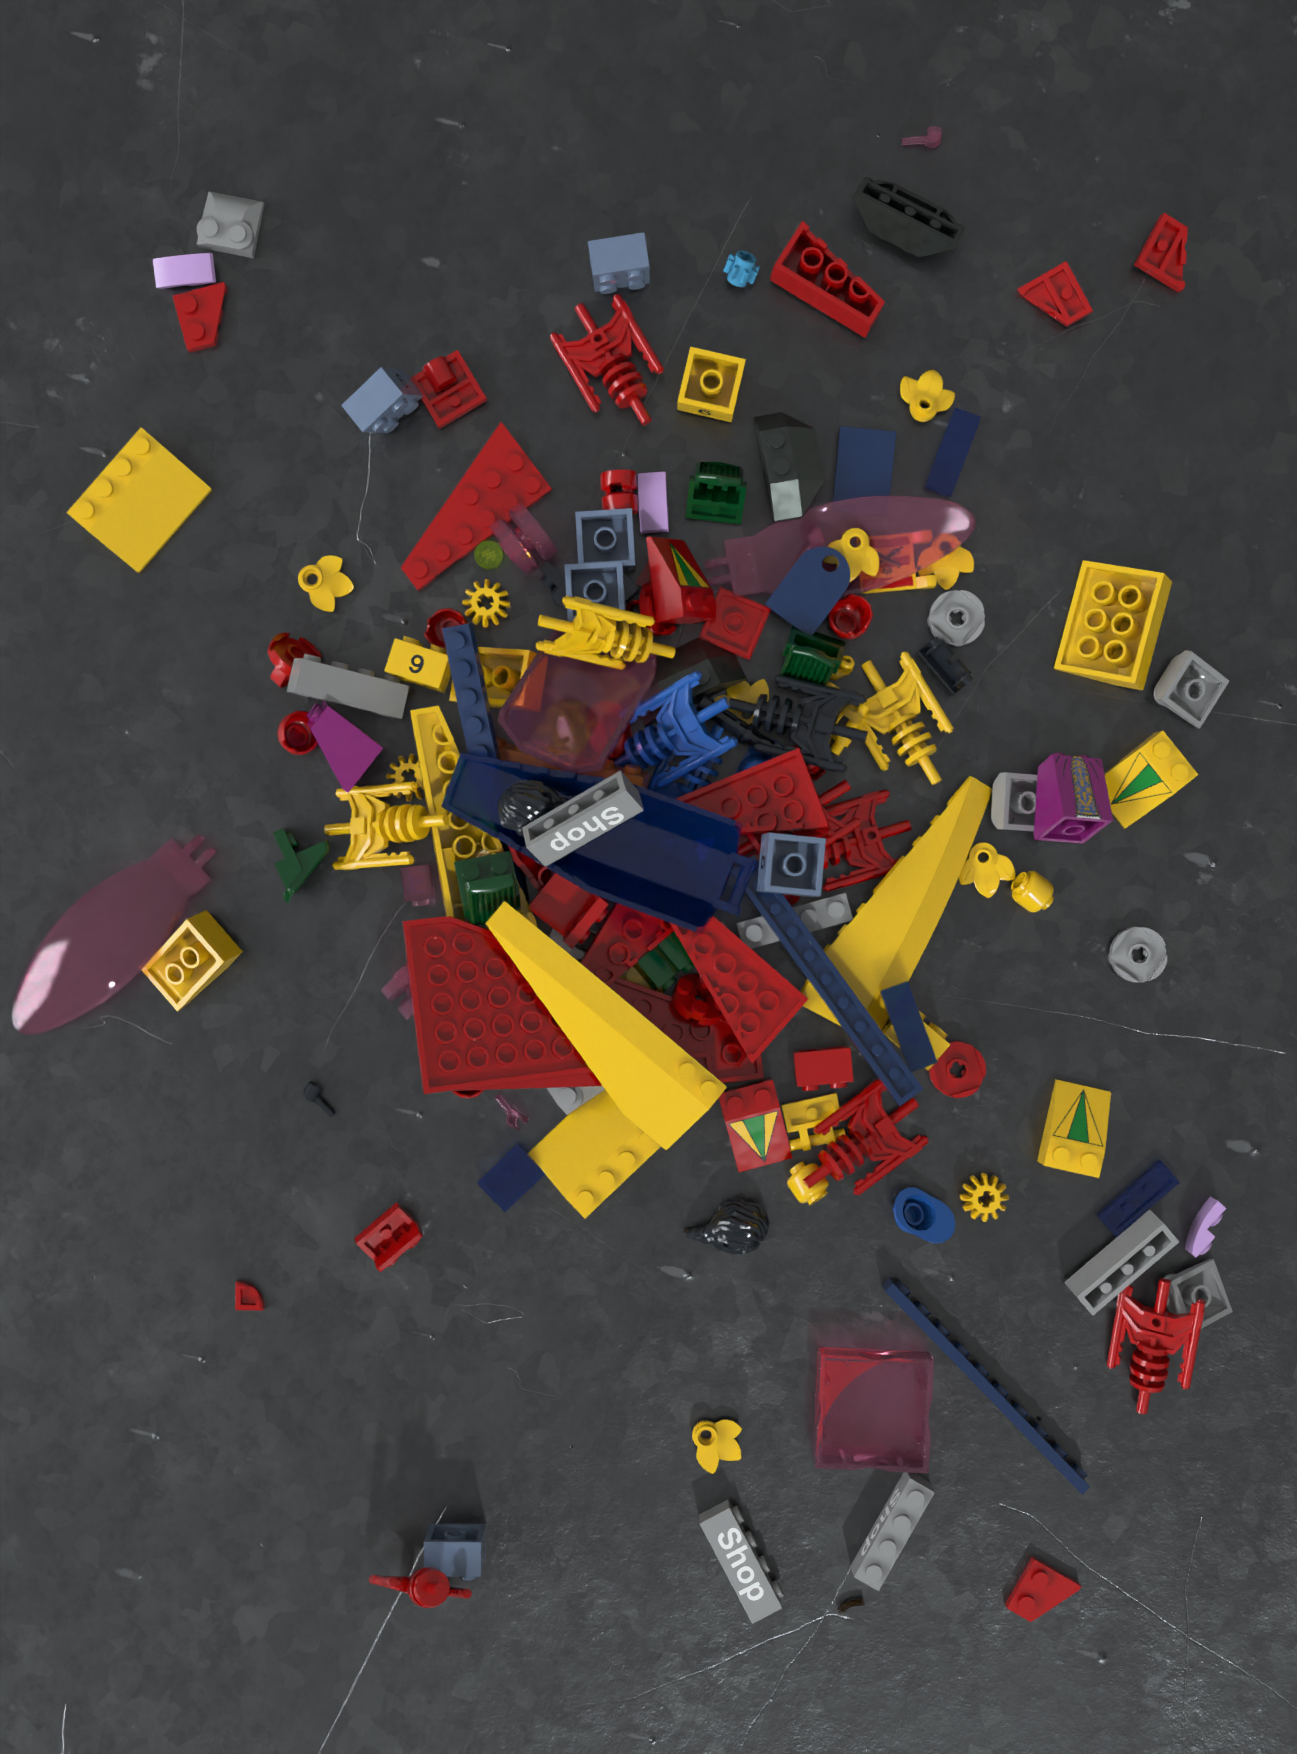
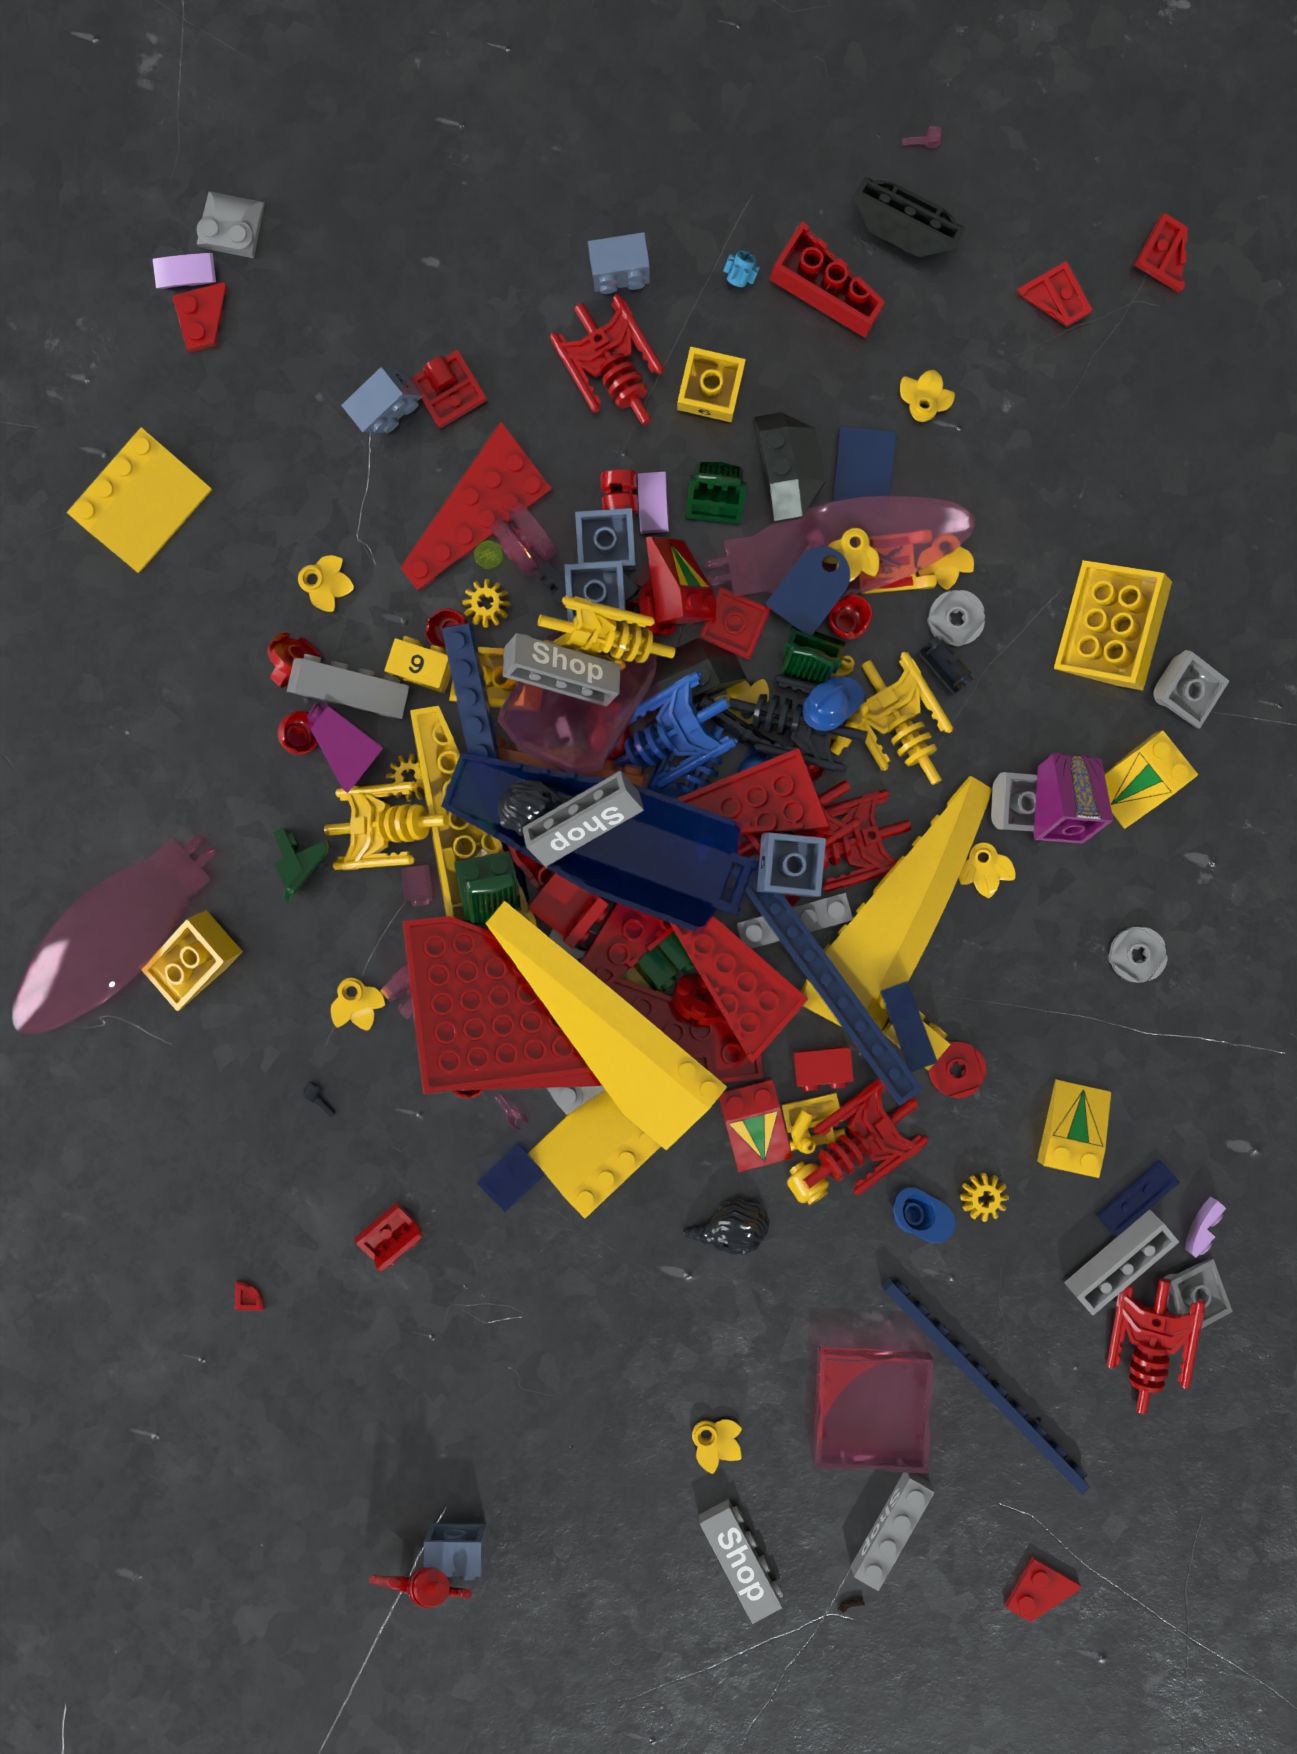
(357, 1008): none -> yellow plate
(561, 669): none -> light grey brick
(801, 1135): none -> yellow arm
(832, 703): none -> blue piece
(952, 452): clear blue tile -> none
(1032, 891): yellow head -> none

